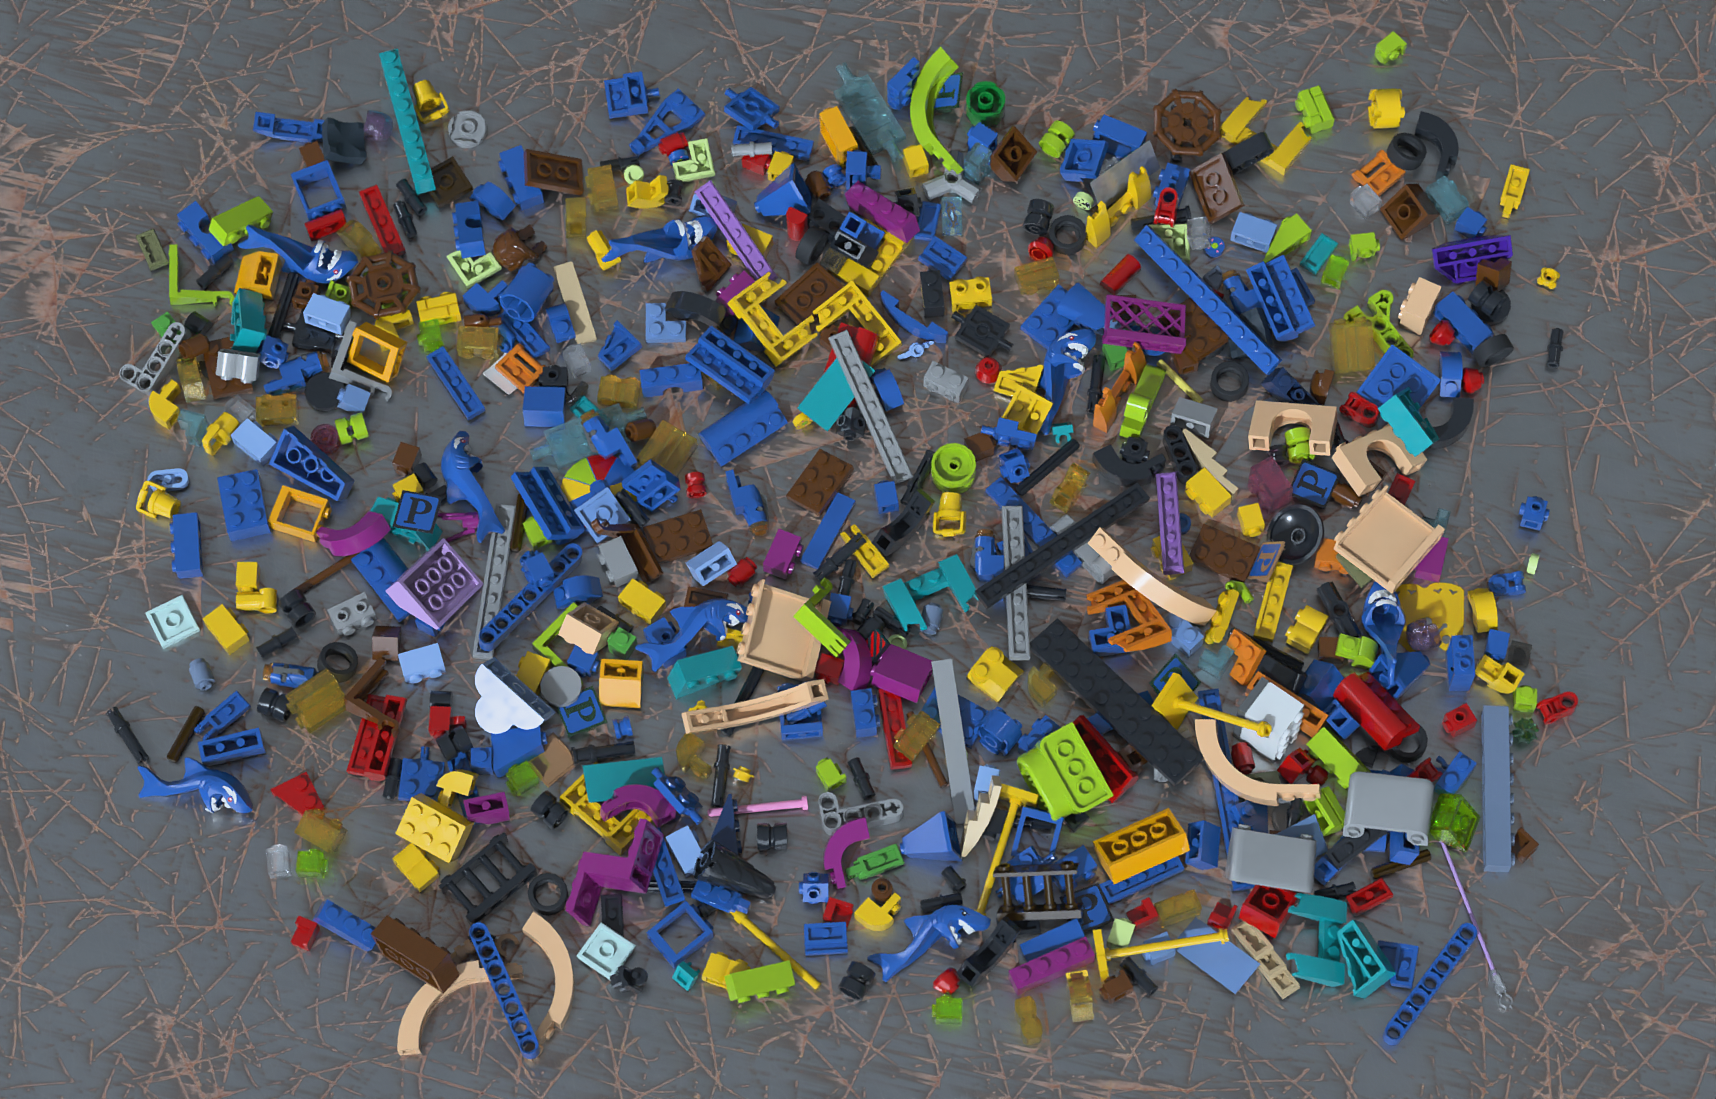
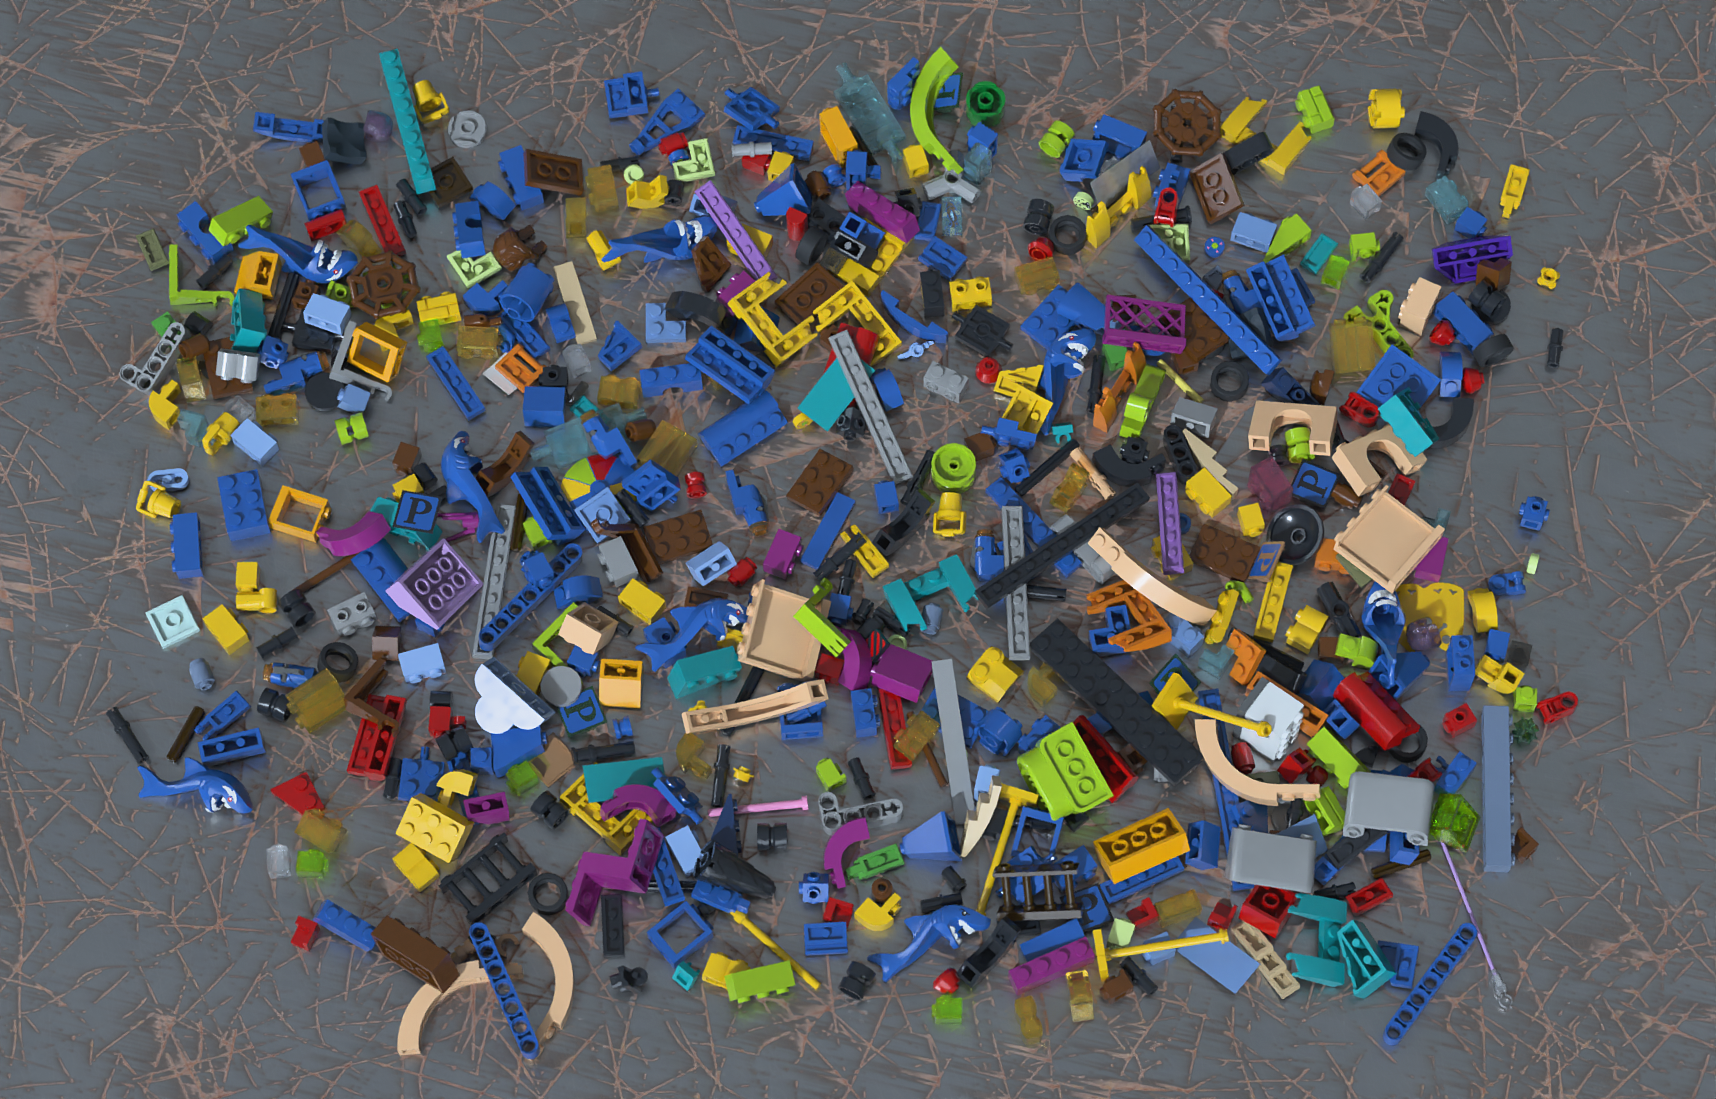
(310, 465): blue wedge -> none
(326, 438): clear pink wheel -> none
(513, 460): none -> reddish brown arch
(606, 951): light aqua tile -> none
(622, 643): bright green brick -> none
(1012, 156): reddish brown slope -> none
(1098, 480): none -> light nougat pin
(1121, 274): red brick -> none
(1199, 233): clear brick -> none
(1377, 263): none -> black pin
(1390, 48): lime brick -> none
(1409, 210): reddish brown slope -> none

